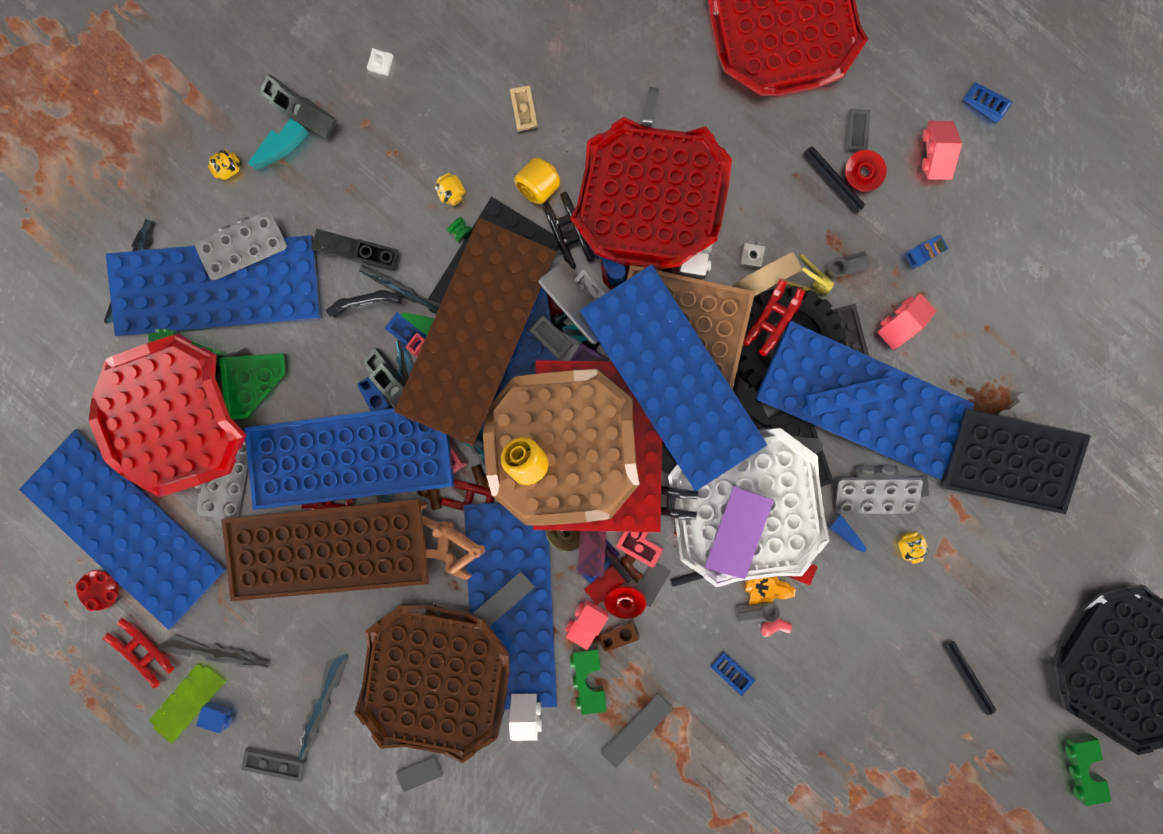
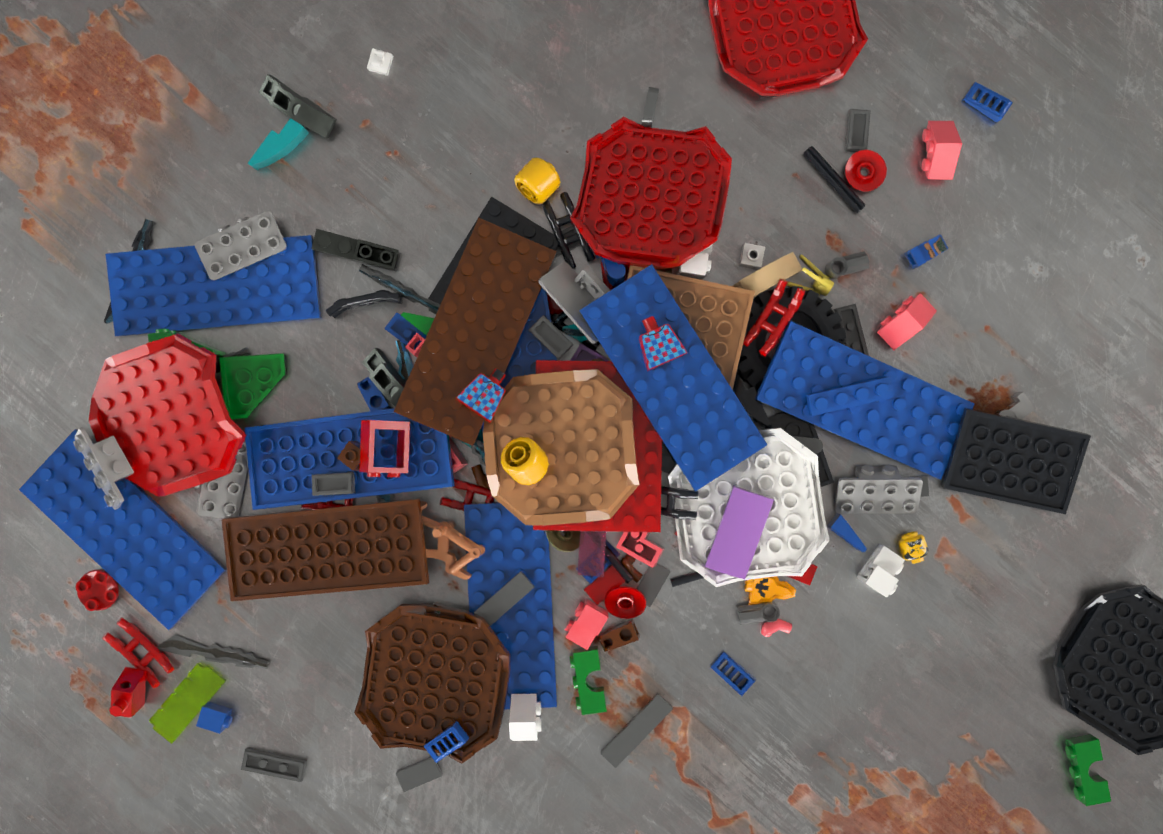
(107, 464): none -> light grey bracket
(128, 700): none -> red torso
(224, 164): yellow head -> none
(331, 678): dark grey sword -> none
(333, 484): none -> dark grey tile
(351, 455): none -> reddish brown brick
(367, 447): none -> window
(433, 496): reddish brown arm -> none
(449, 189): yellow head -> none
(457, 731): none -> blue slope
(459, 229): green wheel -> none
(484, 394): none -> torso
(523, 108): tan plate -> none
(659, 344): none -> torso
(880, 570): none -> white brick
(970, 678): black axle -> none

